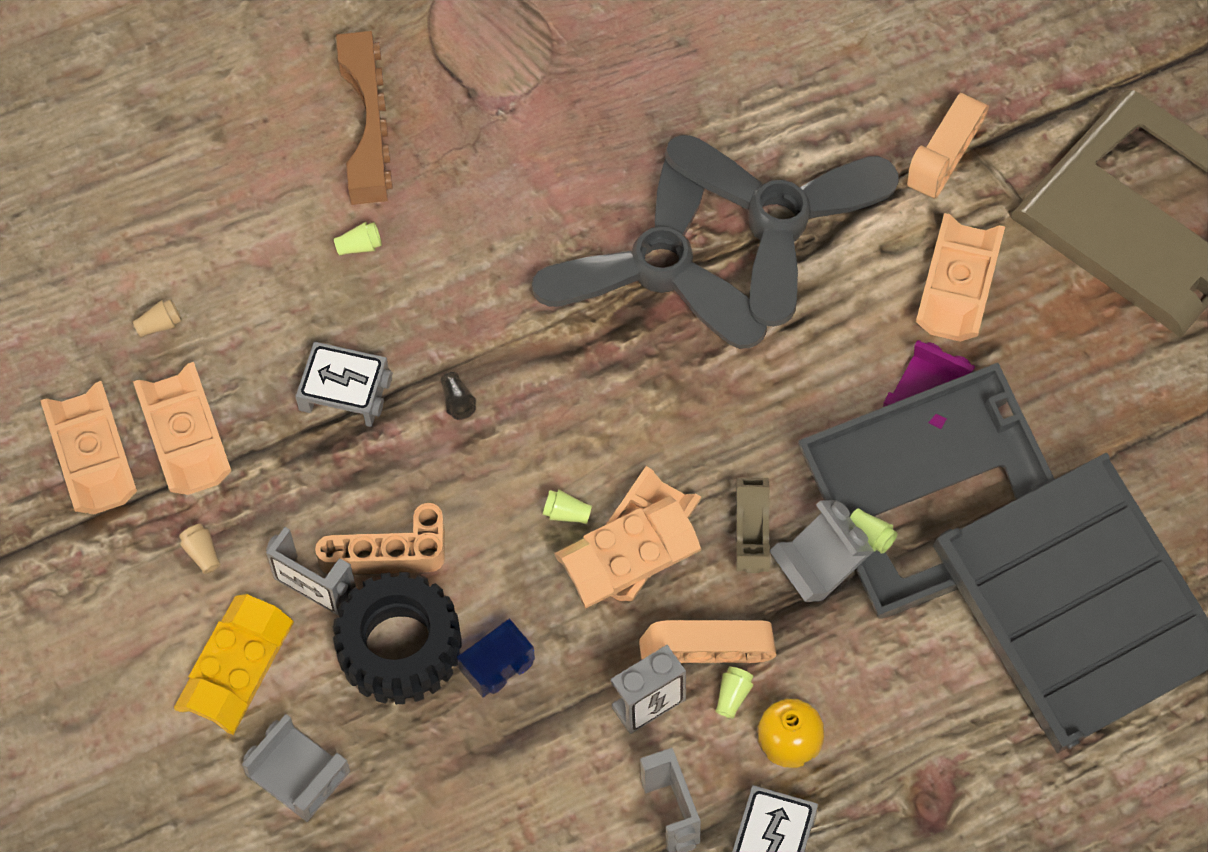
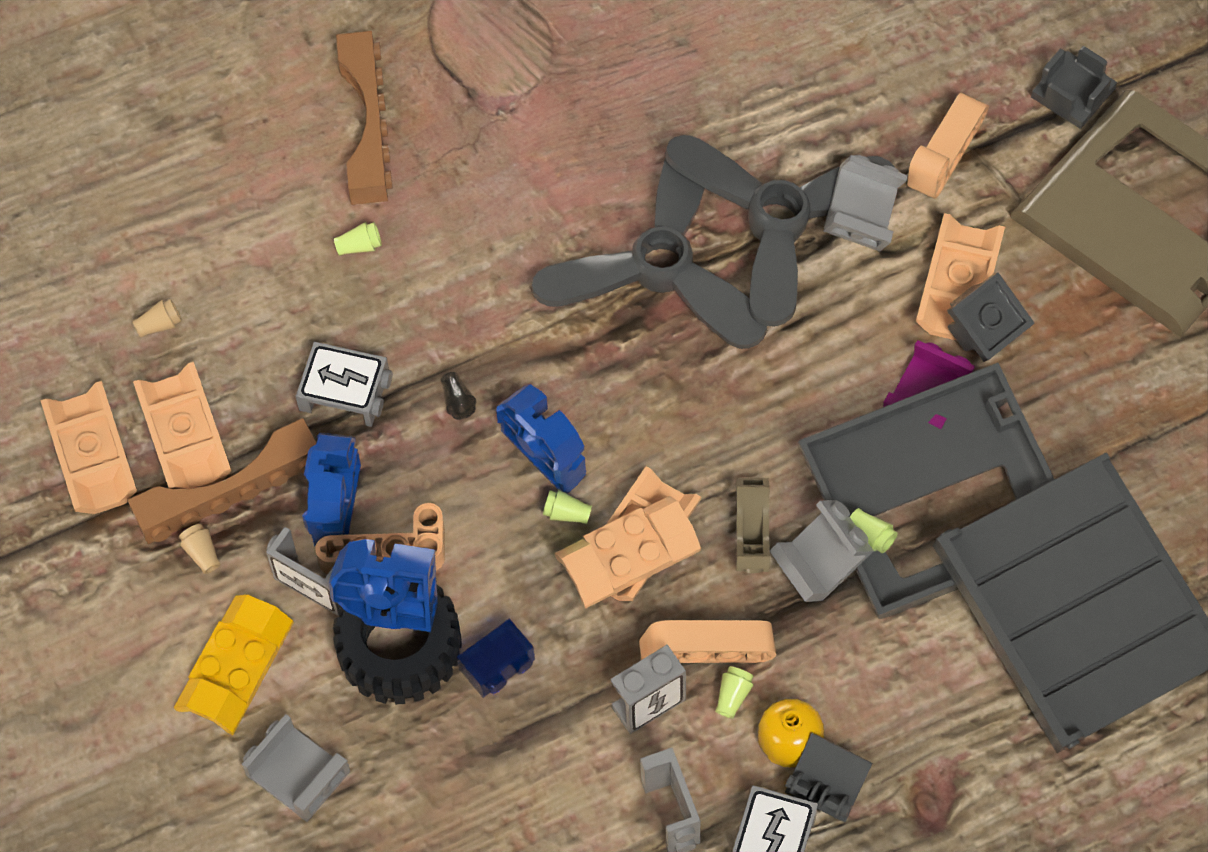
(168, 510): none -> medium nougat arch
(331, 485): none -> blue connector
(361, 581): none -> blue connector
(547, 443): none -> blue connector
(828, 777): none -> dark grey hinge
(863, 202): none -> light grey panel
(988, 317): none -> dark grey panel
(1074, 85): none -> dark grey panel

